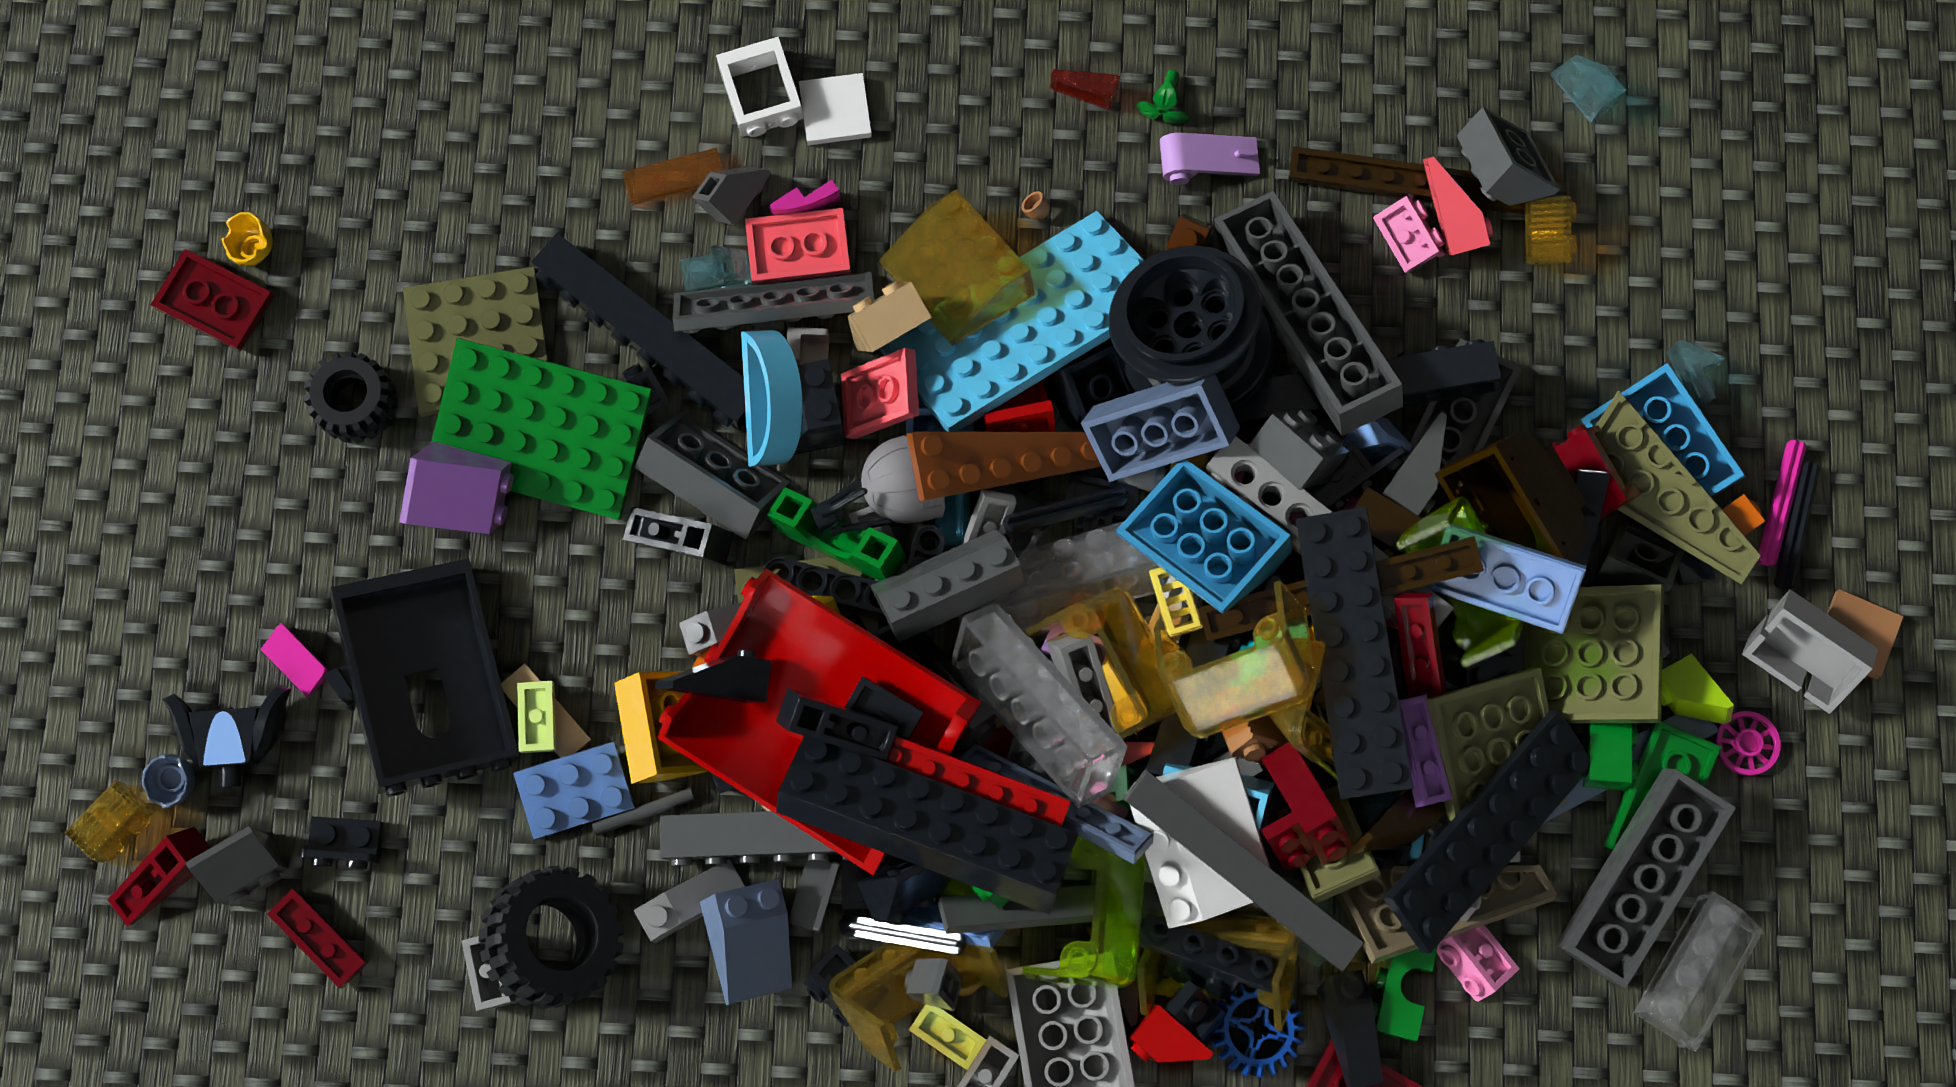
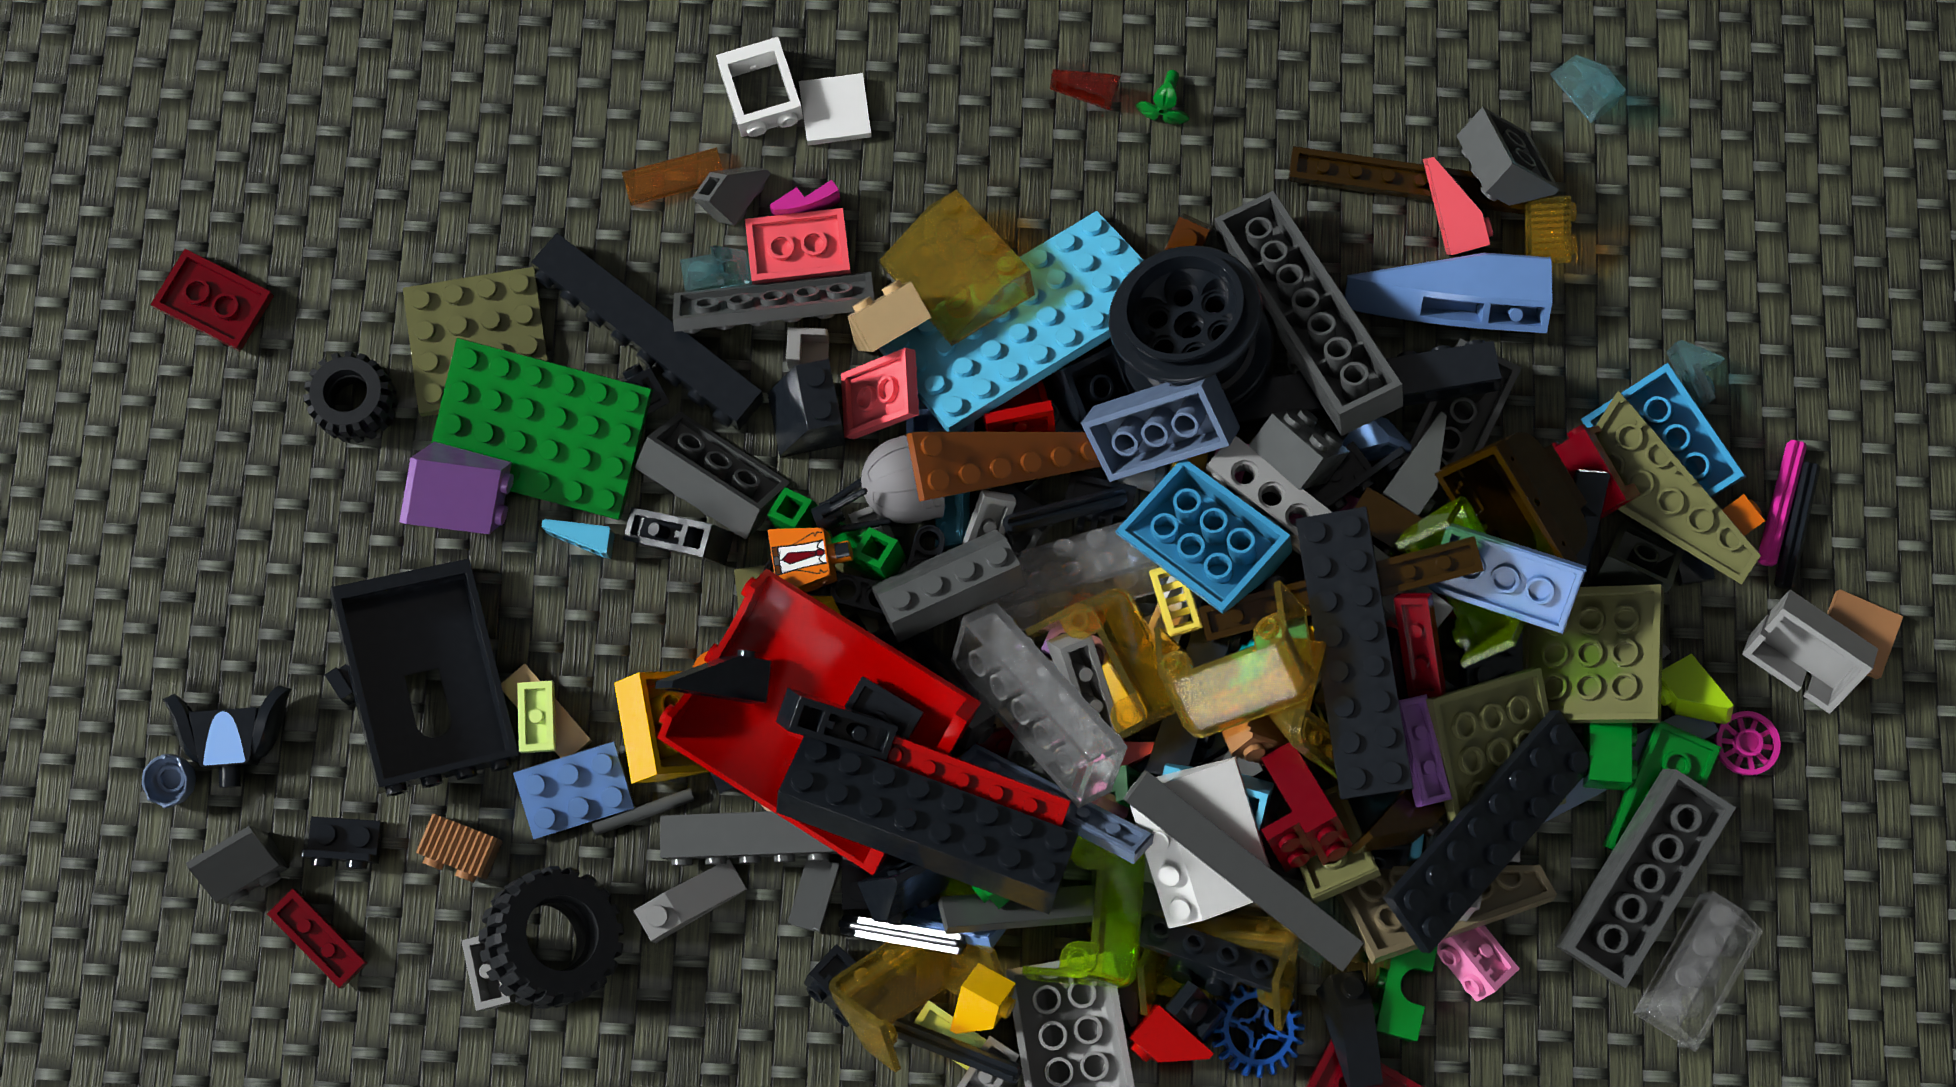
(109, 822): clear yellow brick -> none
(157, 875): dark red slope -> none
(248, 239): yellow hair -> none
(295, 660): dark pink slope -> none
(458, 847): none -> medium nougat brick
(589, 537): none -> medium azure slope
(707, 628): dark grey slope -> none
(749, 940): sand blue slope -> none
(771, 398): medium azure window -> none
(807, 556): none -> torso
(934, 983): dark grey slope -> none
(958, 1050): none -> black axle
(983, 1001): none -> yellow slope
(1036, 206): medium nougat hinge -> none
(1194, 153): lavender door -> none
(1409, 233): bright pink bracket -> none
(1461, 292): none -> medium blue wedge

